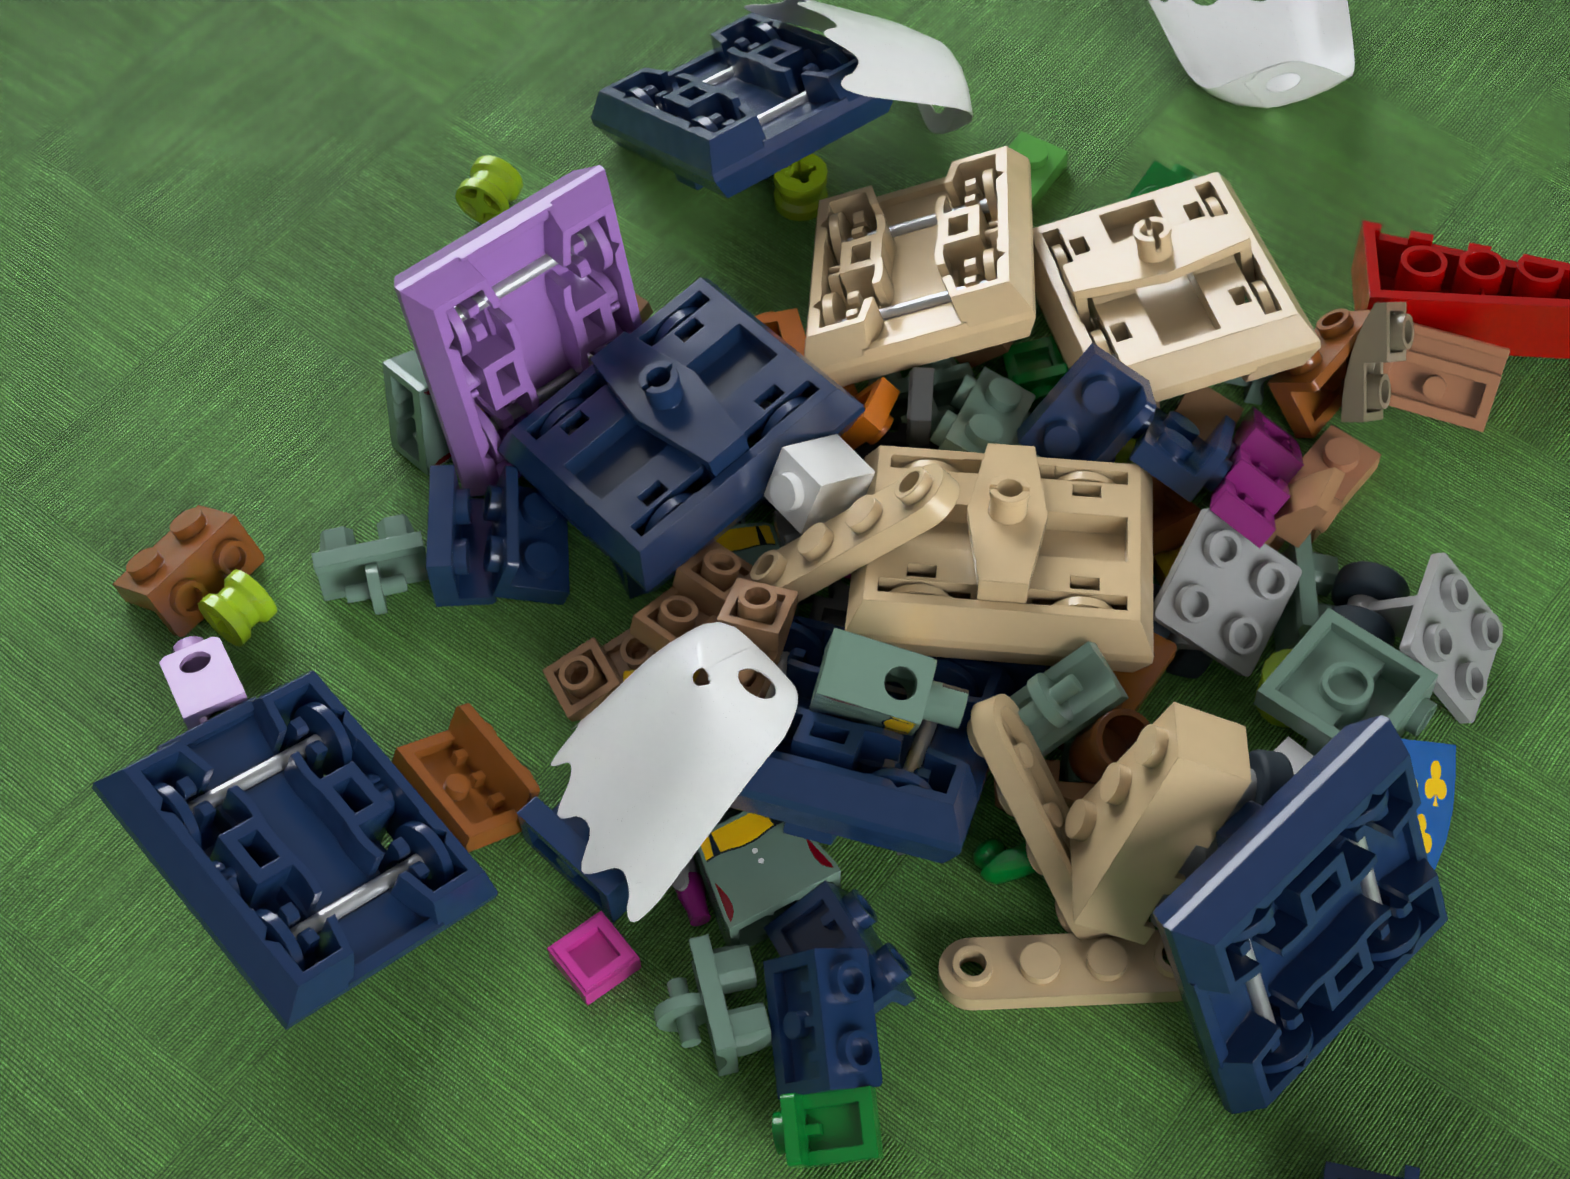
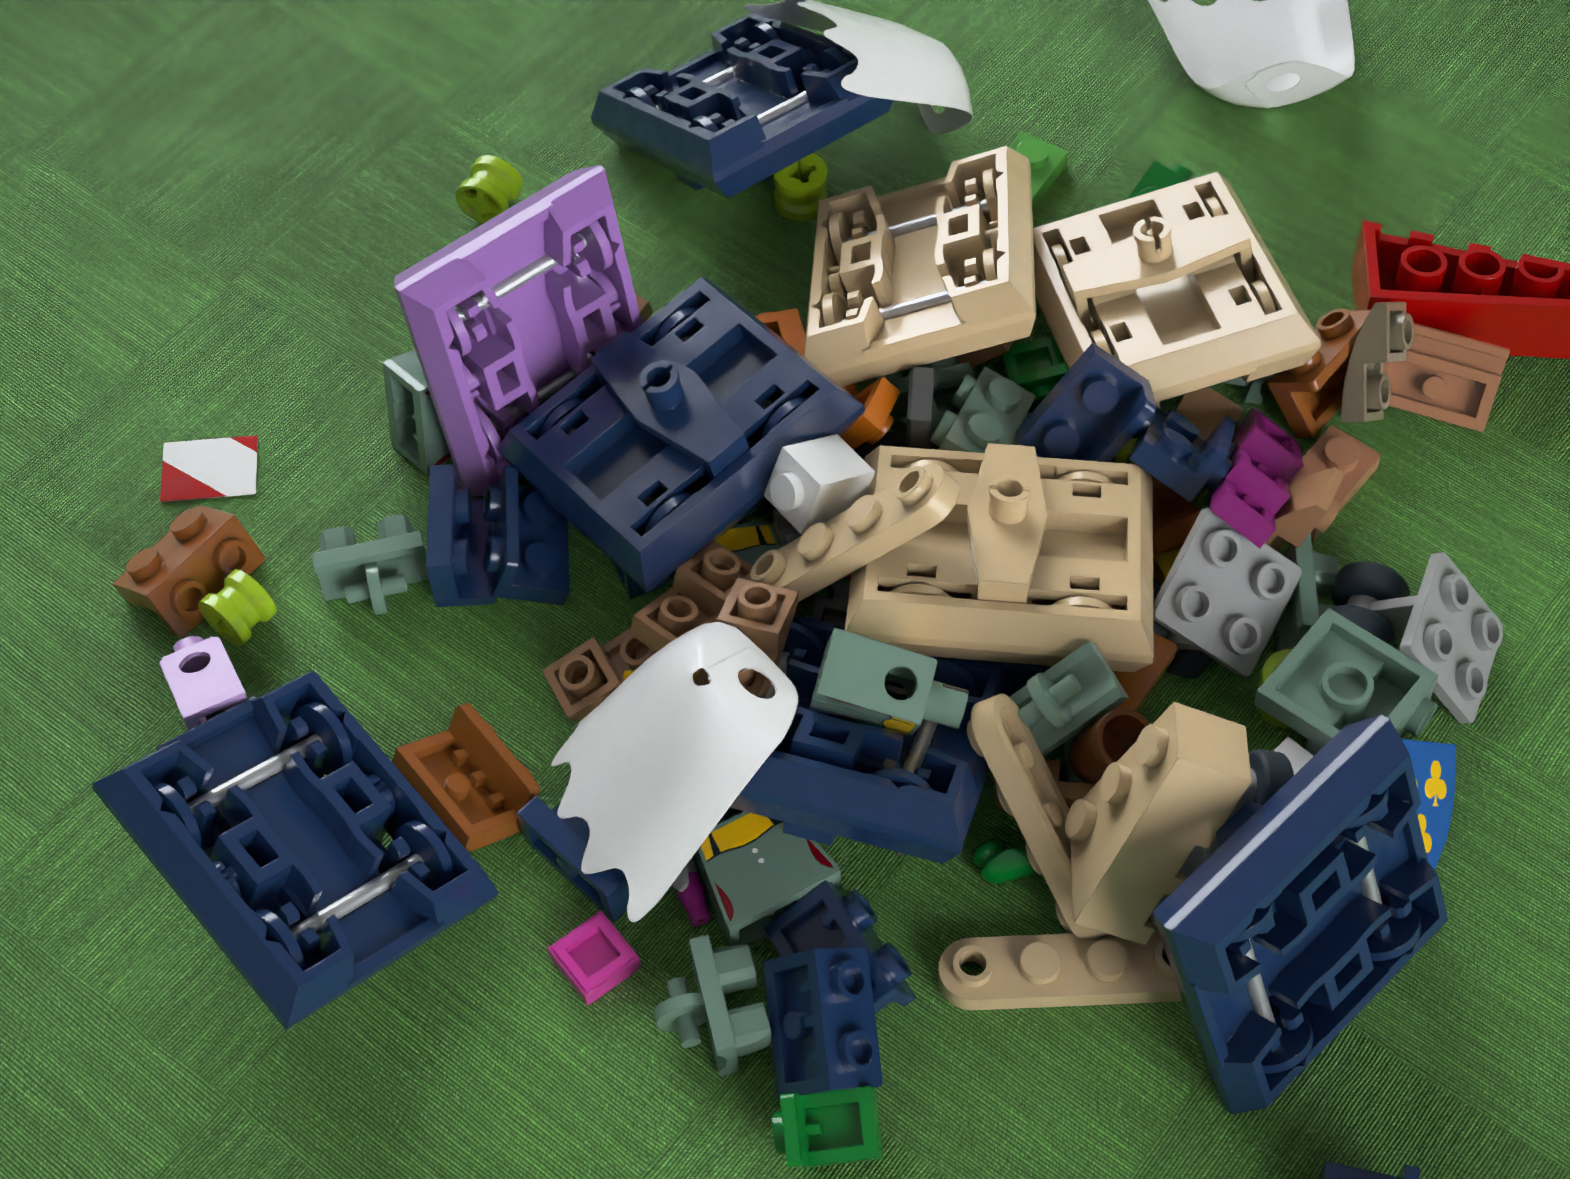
(209, 468): none -> white sticker

